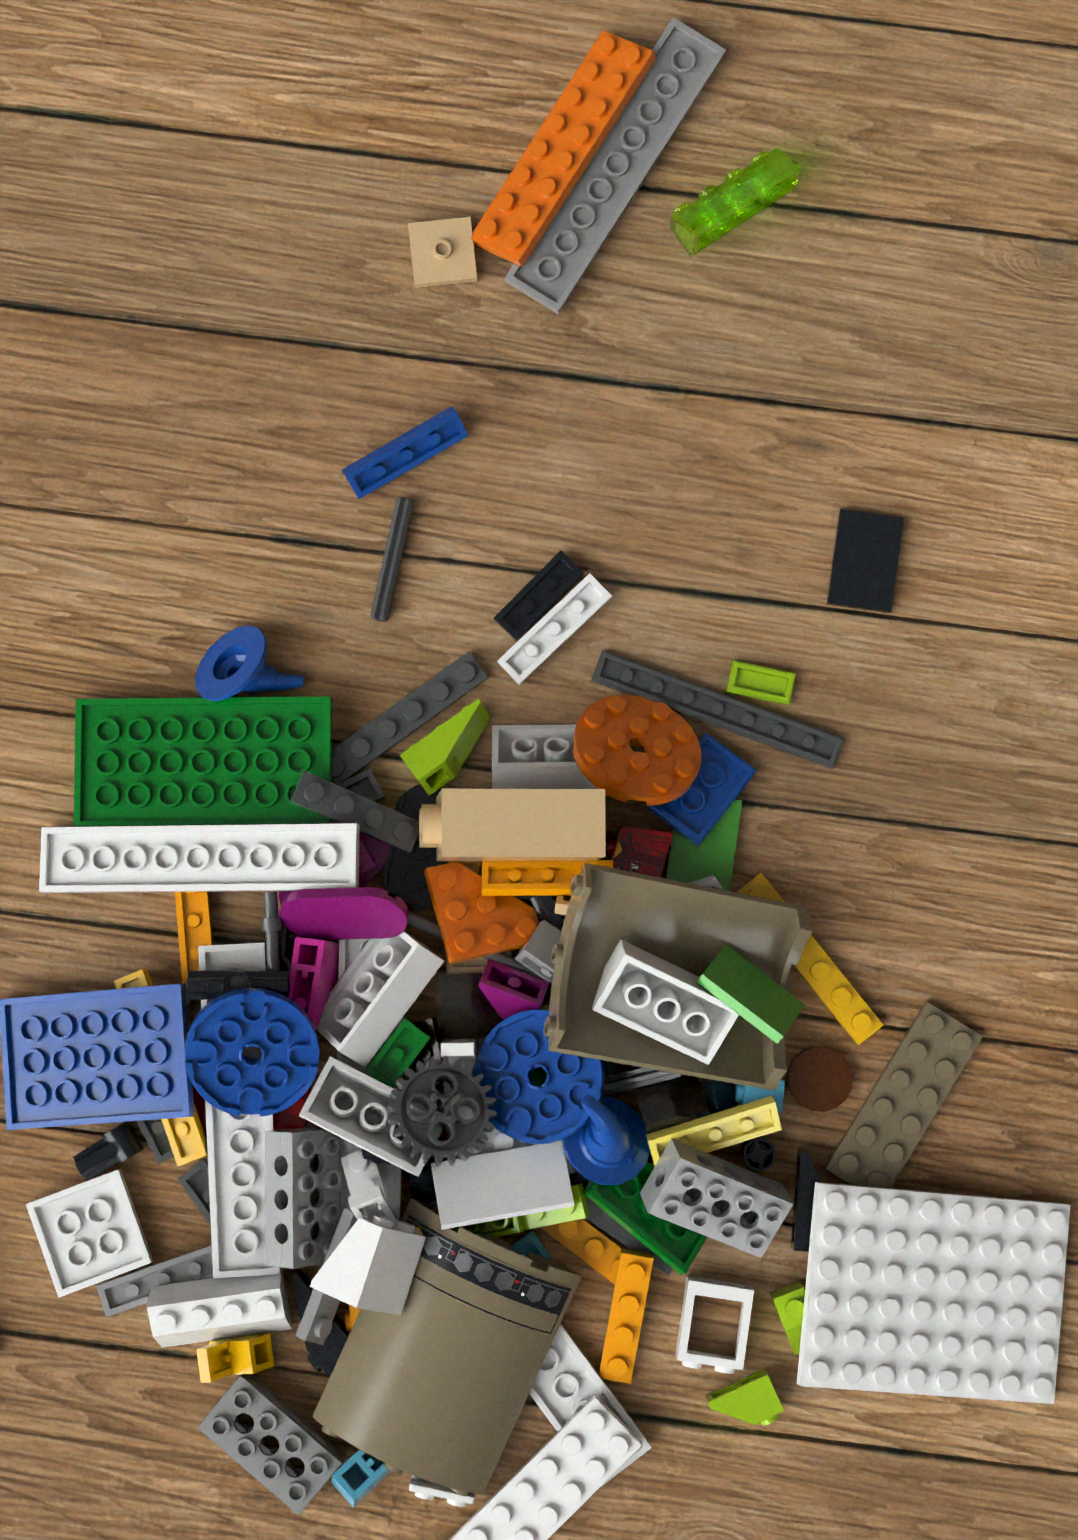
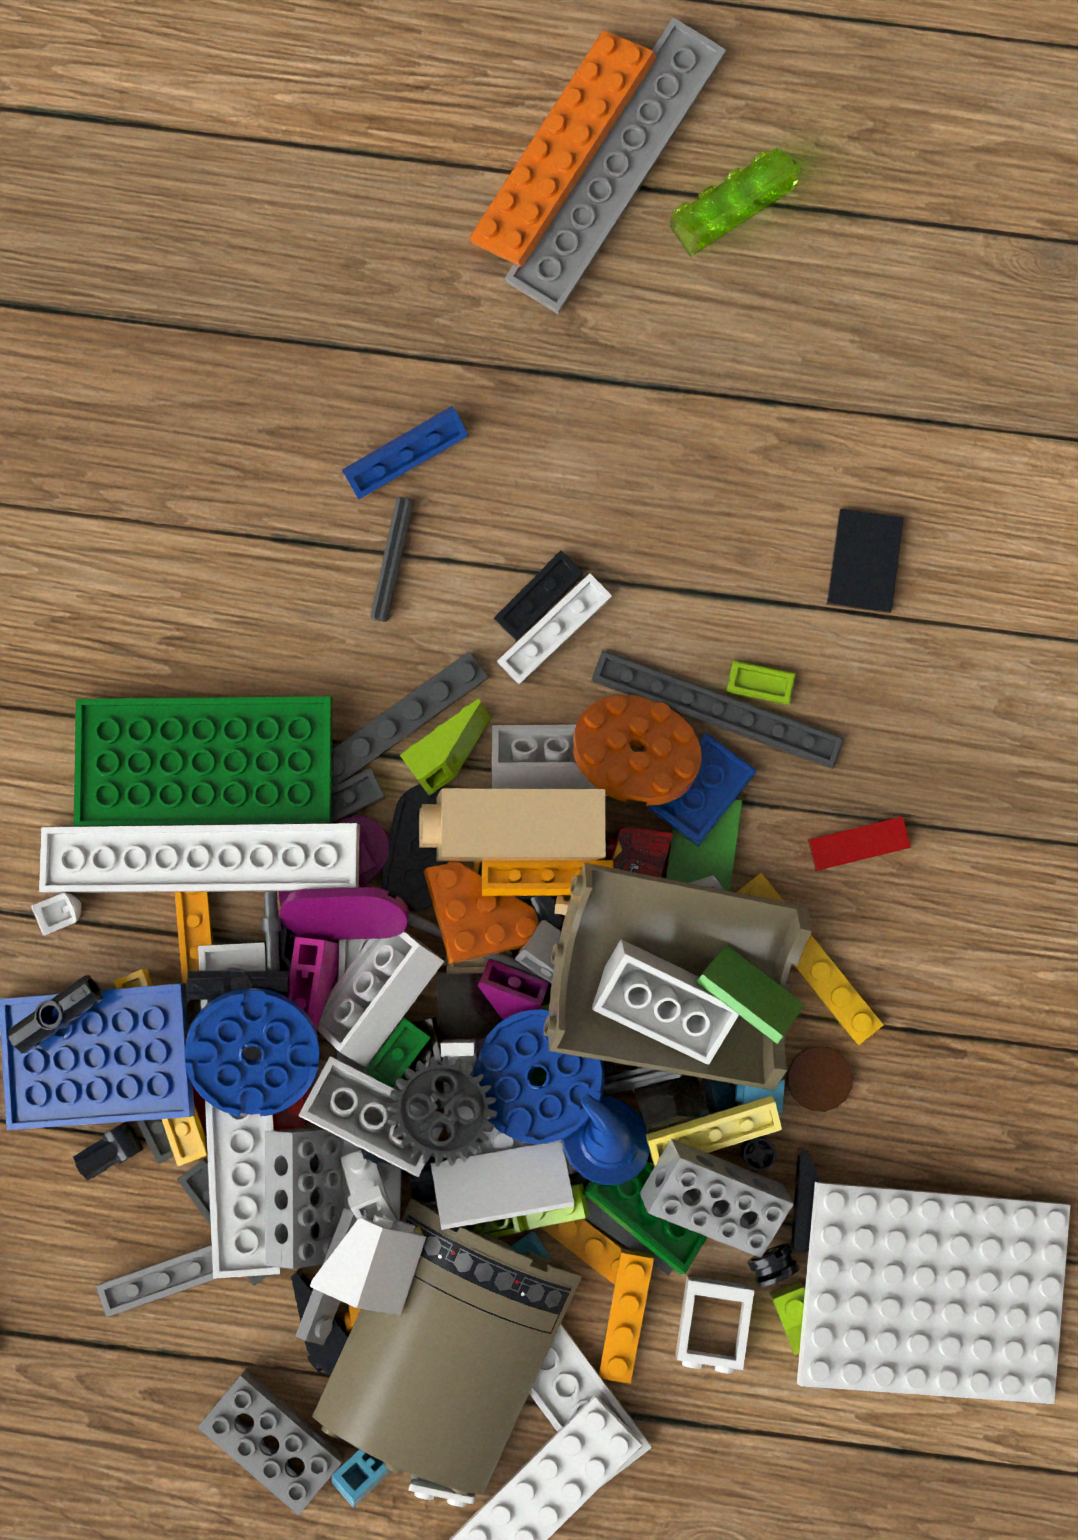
(57, 912): none -> white plate
(70, 1005): none -> black piece
(89, 1232): white plate -> none
(218, 1309): white slope -> none
(235, 1356): yellow brick -> none
(239, 665): blue piece -> none
(348, 807): dark grey plate -> none
(442, 252): tan plate -> none
(748, 1399): lime slope -> none
(774, 1265): none -> black wheel
(859, 843): none -> red tile
(904, 1100): dark tan plate -> none

